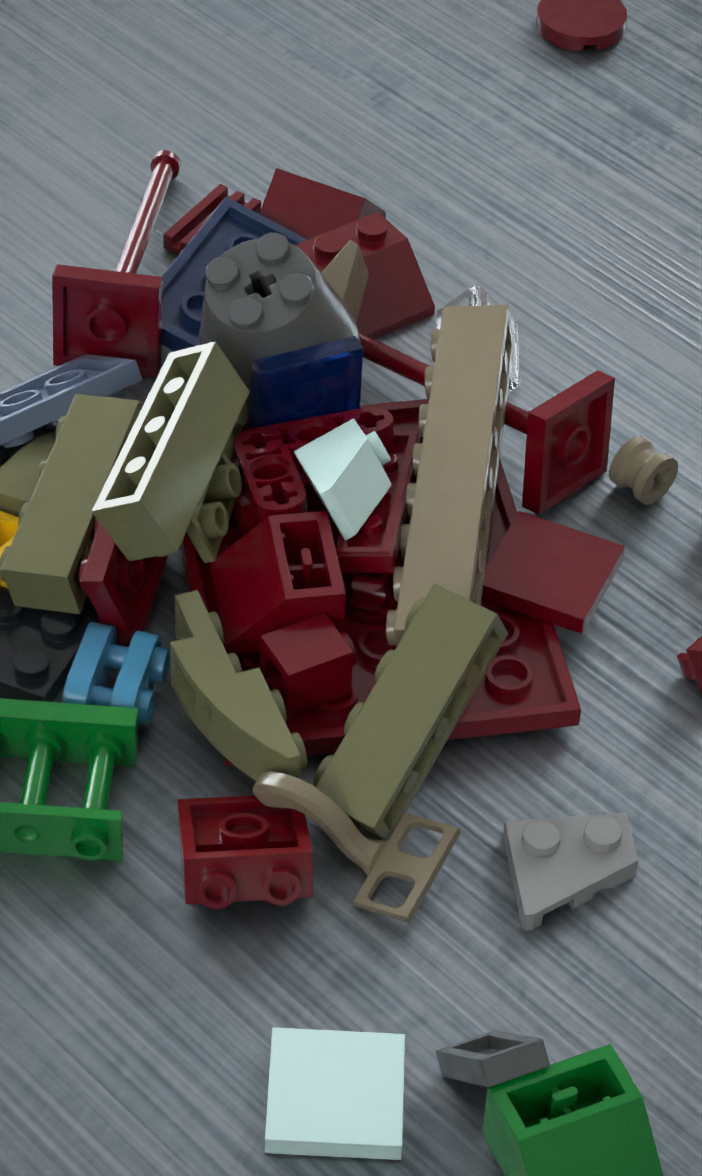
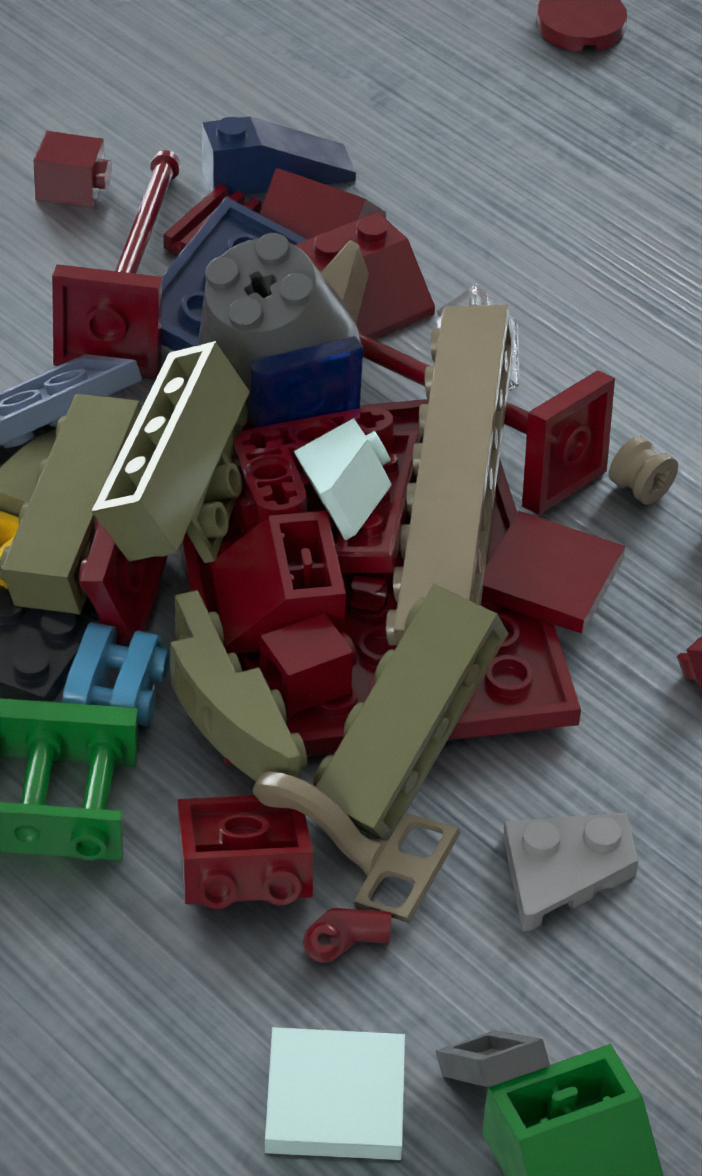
(71, 169): none -> dark red brick
(248, 151): none -> dark blue slope
(343, 928): none -> dark red arm

